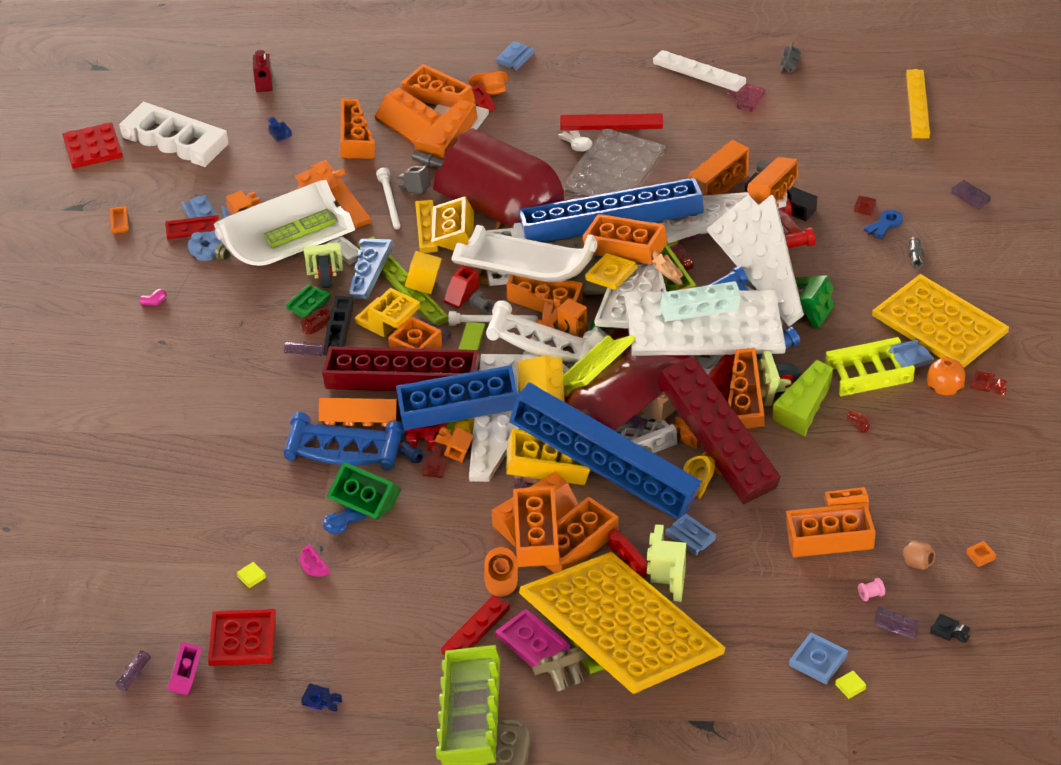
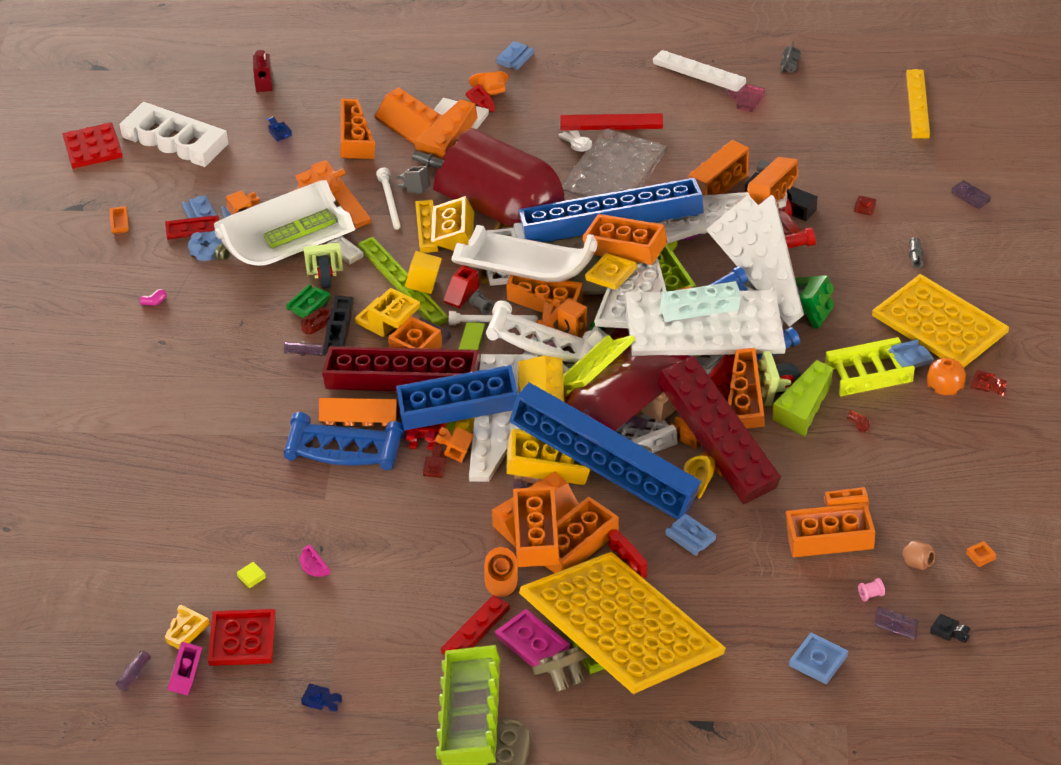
(185, 627): none -> yellow wing
(338, 523): blue piece -> none
(363, 491): green slope -> none
(369, 266): medium blue wing -> none
(414, 454): dark blue pin -> none
(436, 87): orange wedge -> none
(667, 267): light nougat piece -> none
(667, 562): yellowish green bracket -> none
(684, 258): clear red beam -> none
(850, 684): neon yellow tile -> none
(888, 219): blue piece -> none

